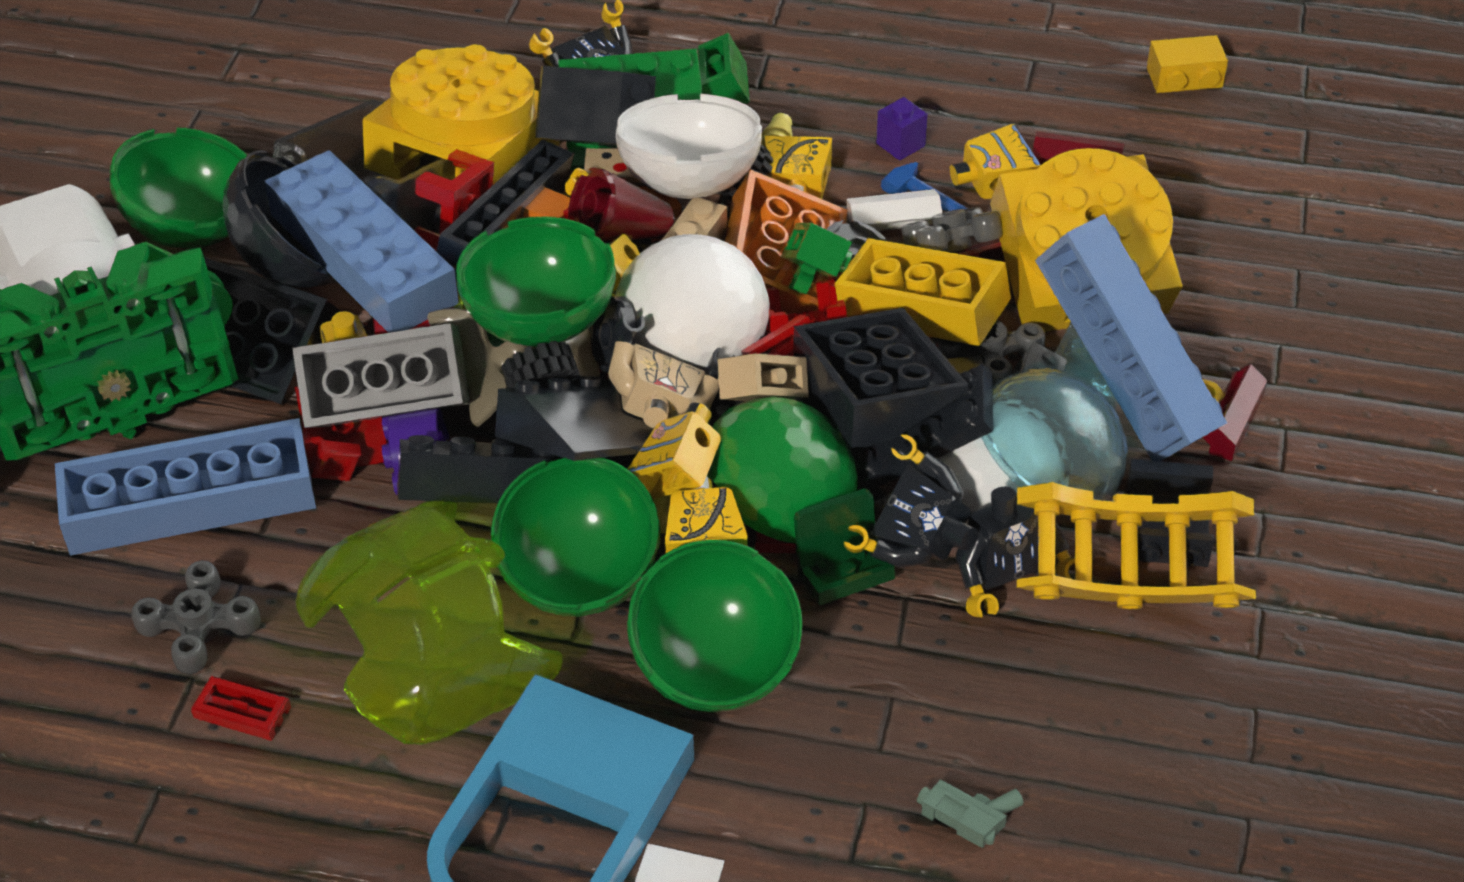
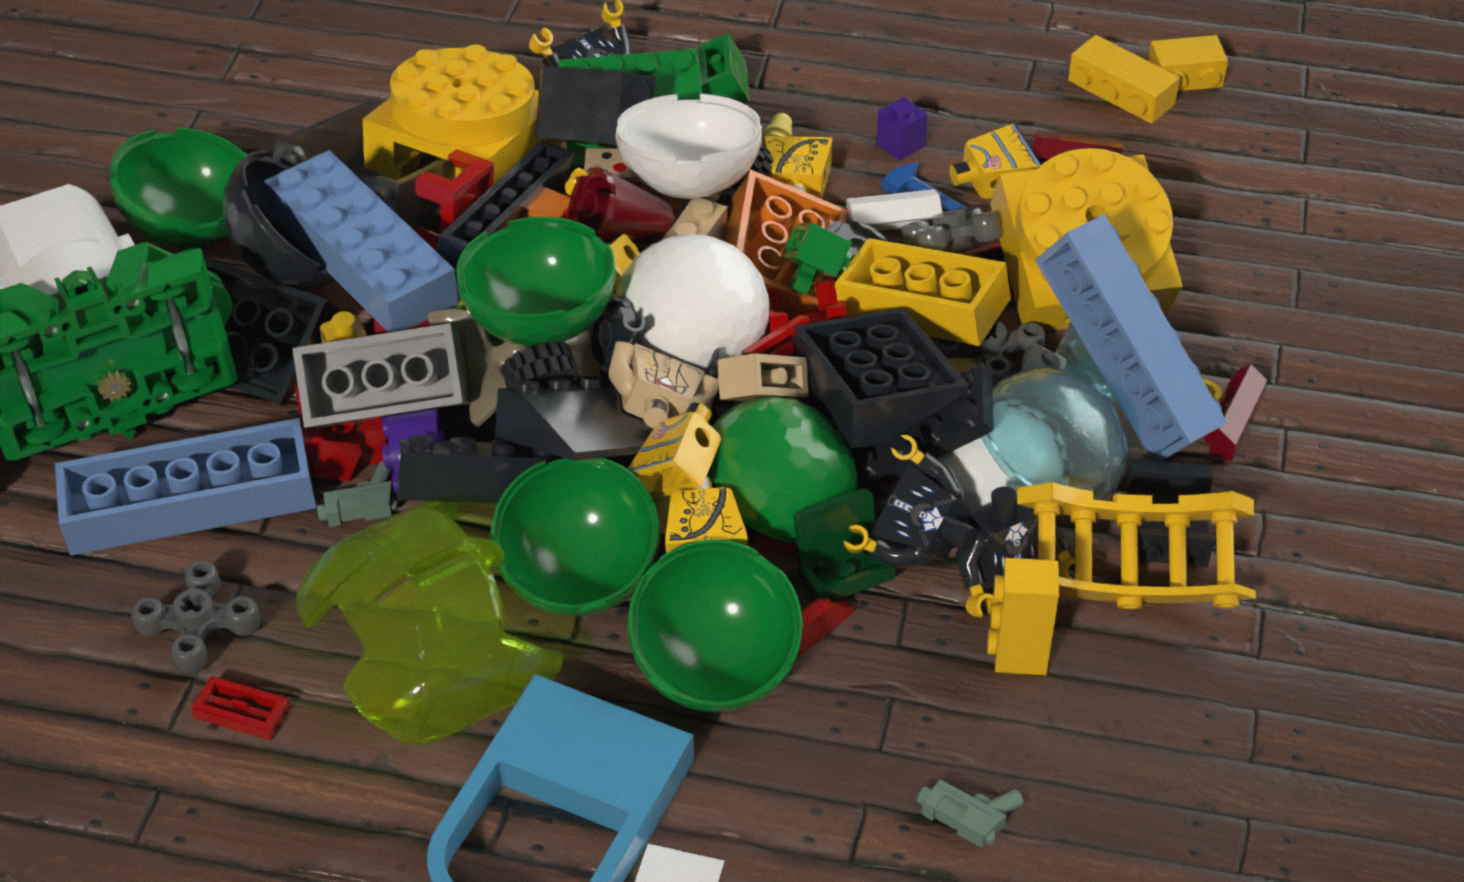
(366, 500): none -> sand green piece
(821, 619): none -> red tile
(1024, 616): none -> yellow brick
(1123, 79): none -> yellow brick

